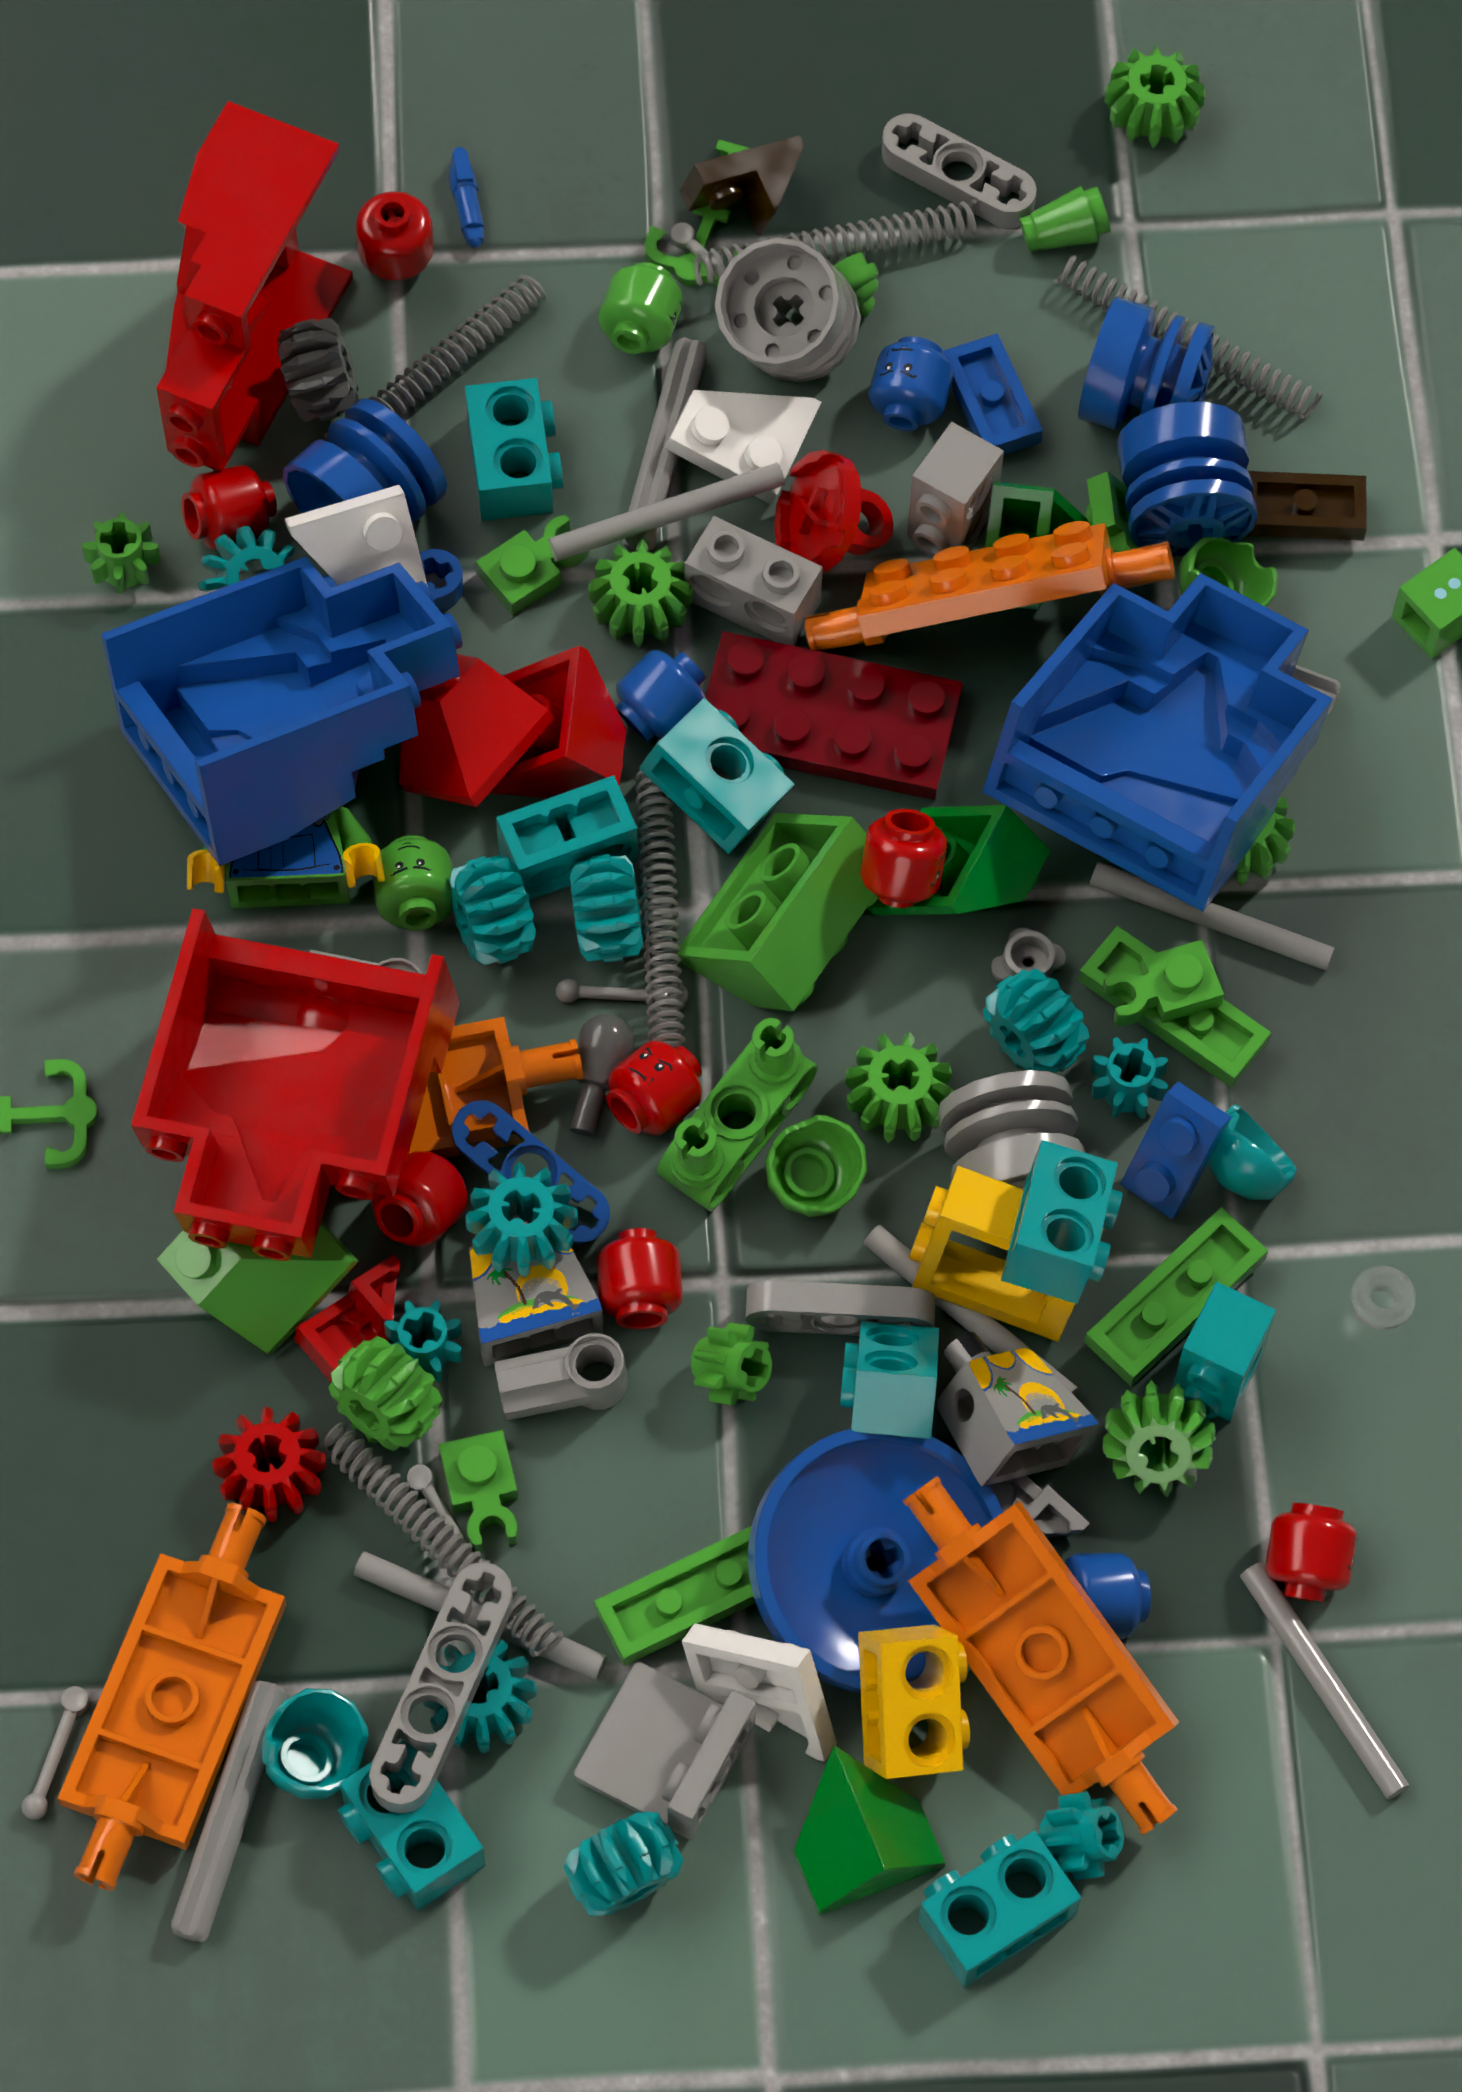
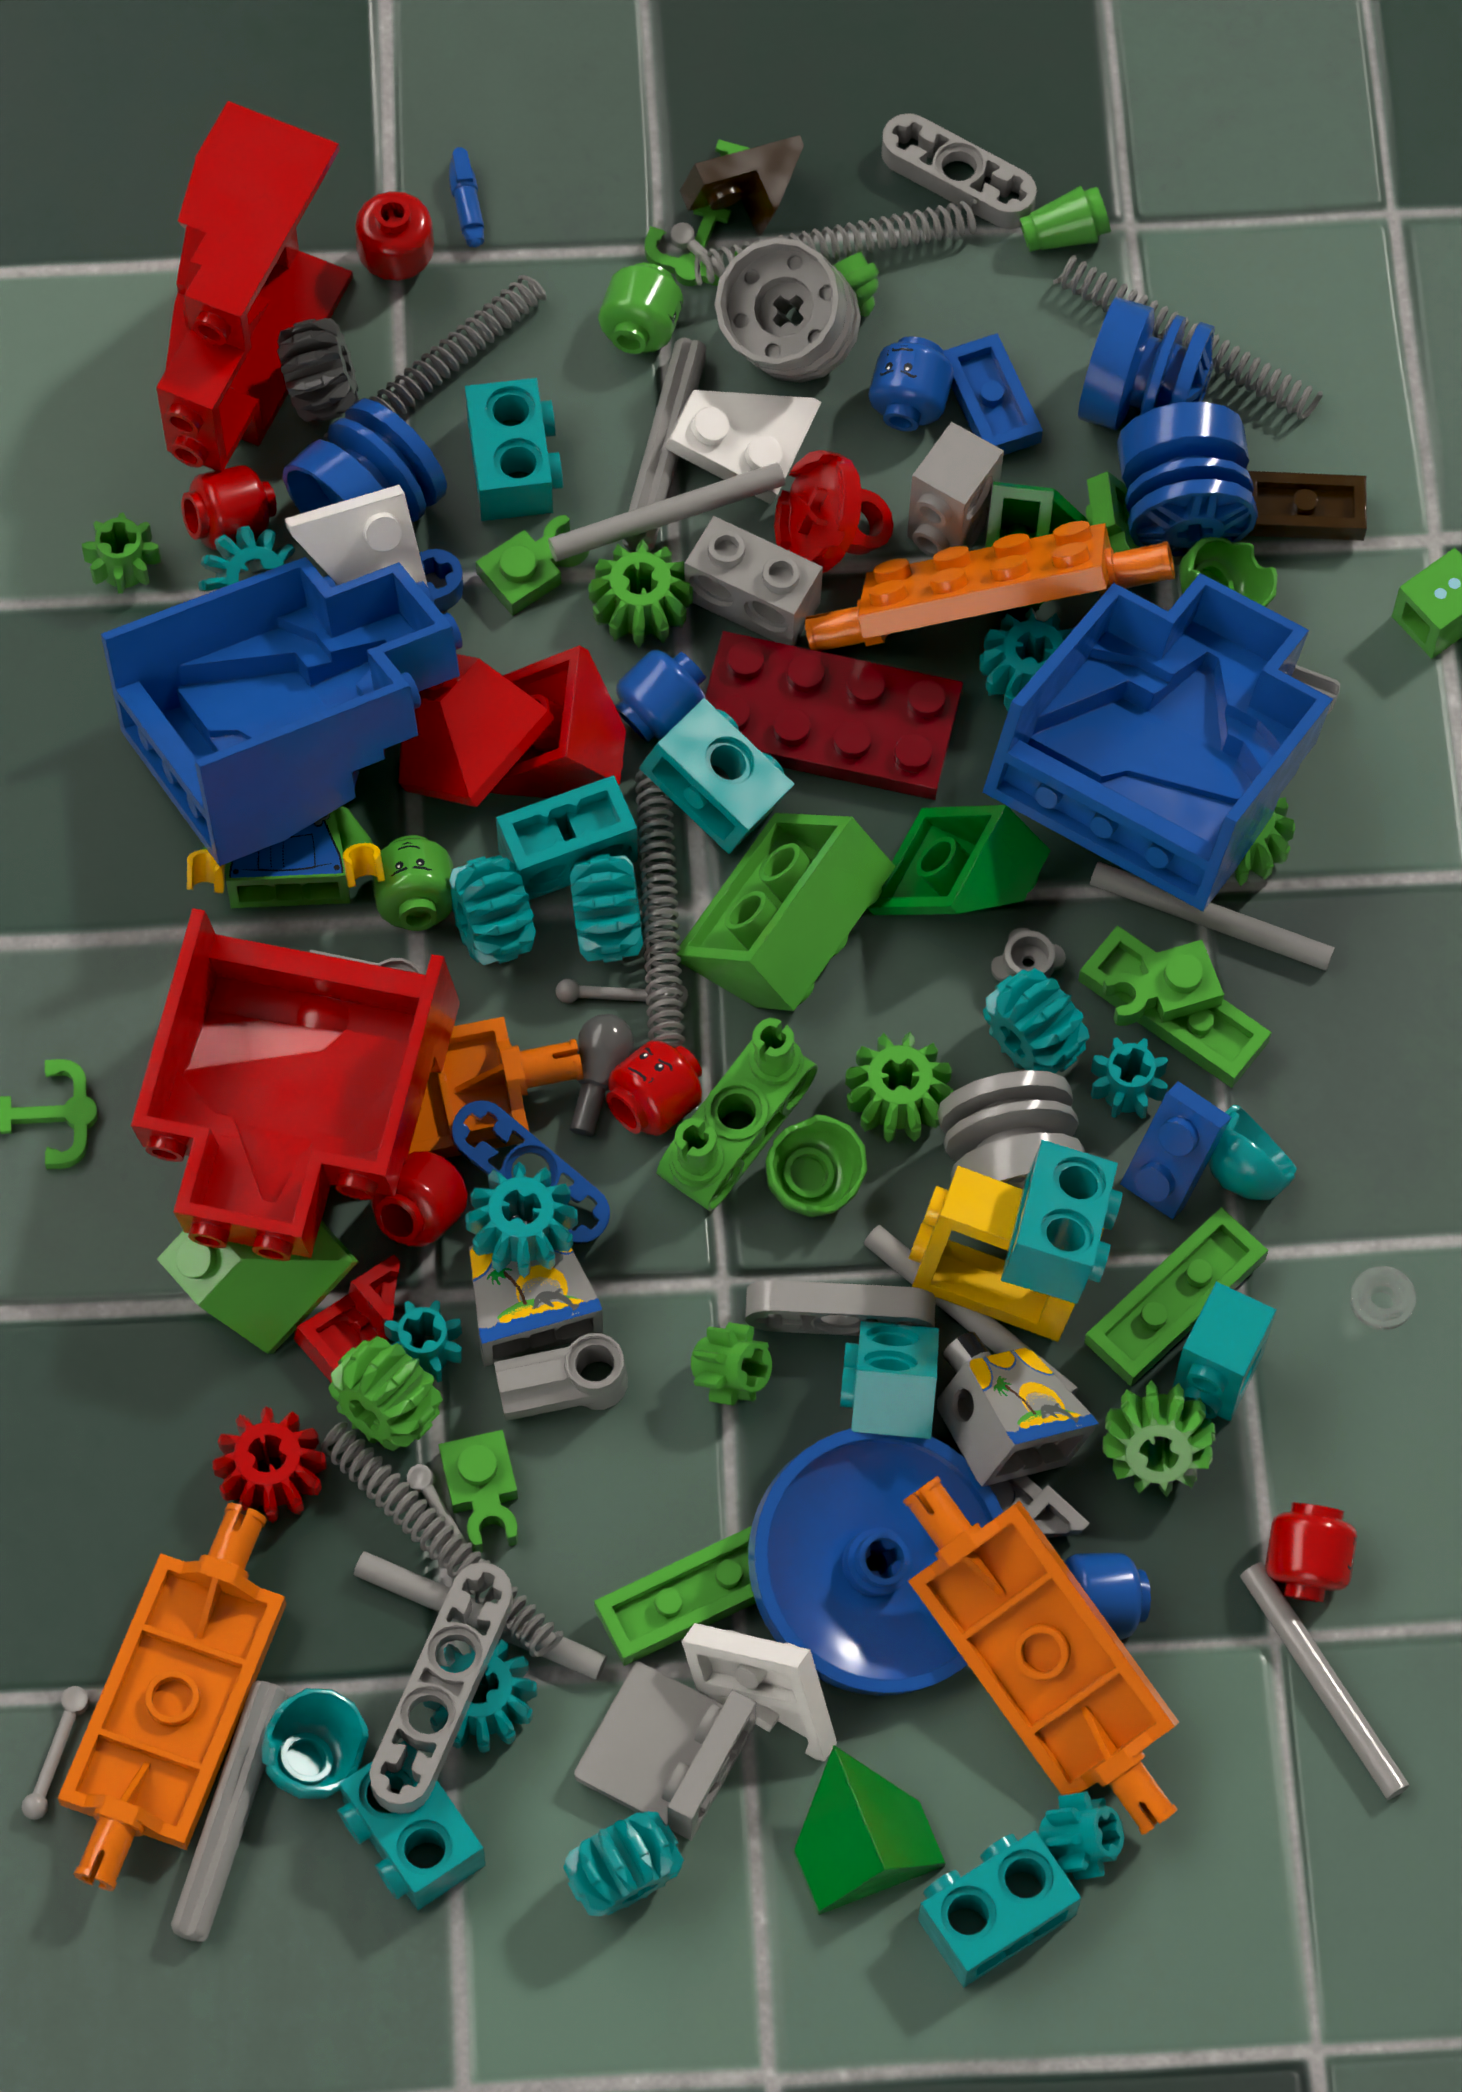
(639, 1279): red head -> none
(894, 1706): yellow brick -> none
(903, 858): red head -> none
(1018, 652): none -> teal gear
(1154, 96): bright green gear -> none

